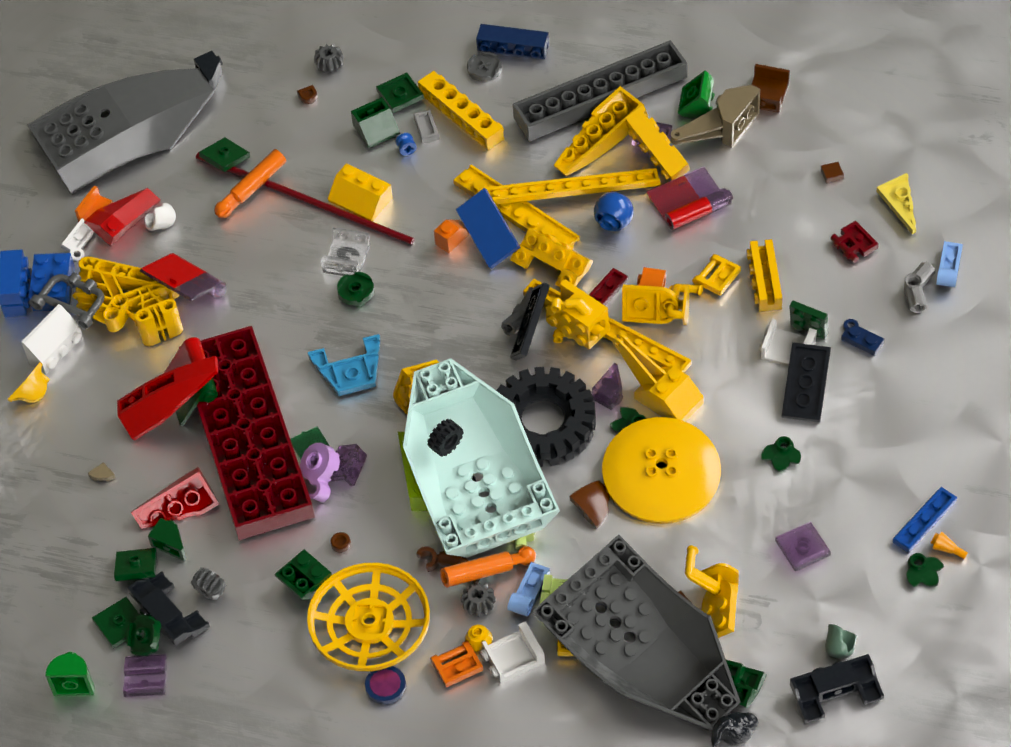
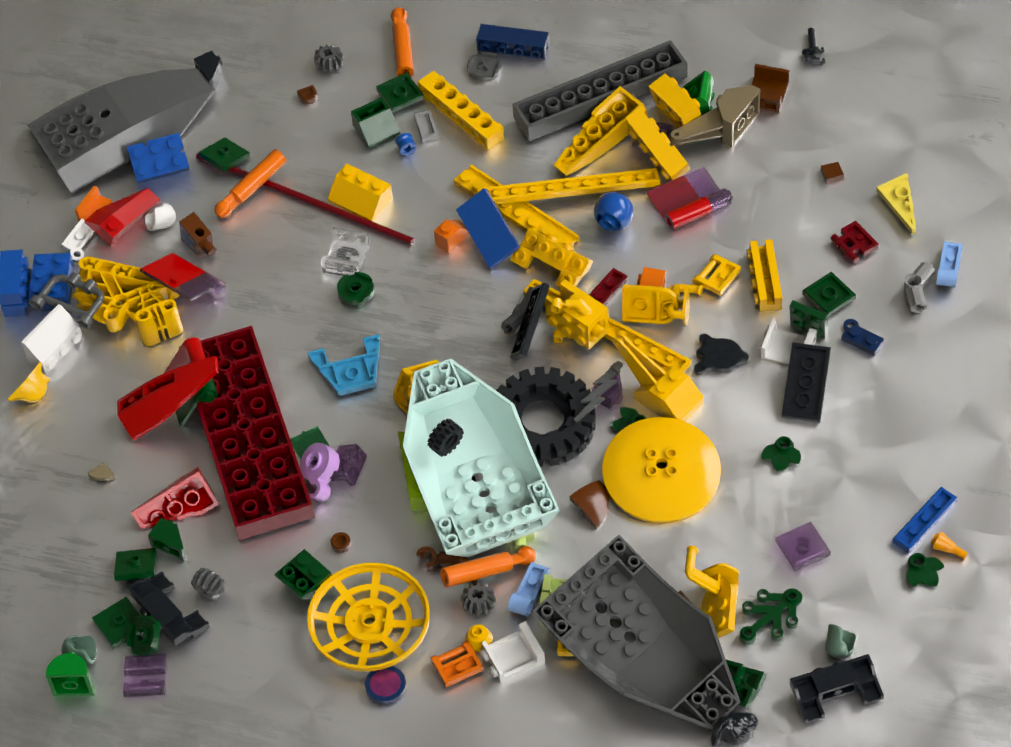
(82, 646): none -> sand green hair
(158, 158): none -> blue piece
(196, 235): none -> reddish brown torso
(402, 42): none -> orange piece
(605, 383): none -> dark grey piece
(674, 101): none -> yellow slope
(719, 355): none -> black tile
(771, 613): none -> dark green plant
(812, 50): none -> black piece
(829, 294): none -> dark green plate

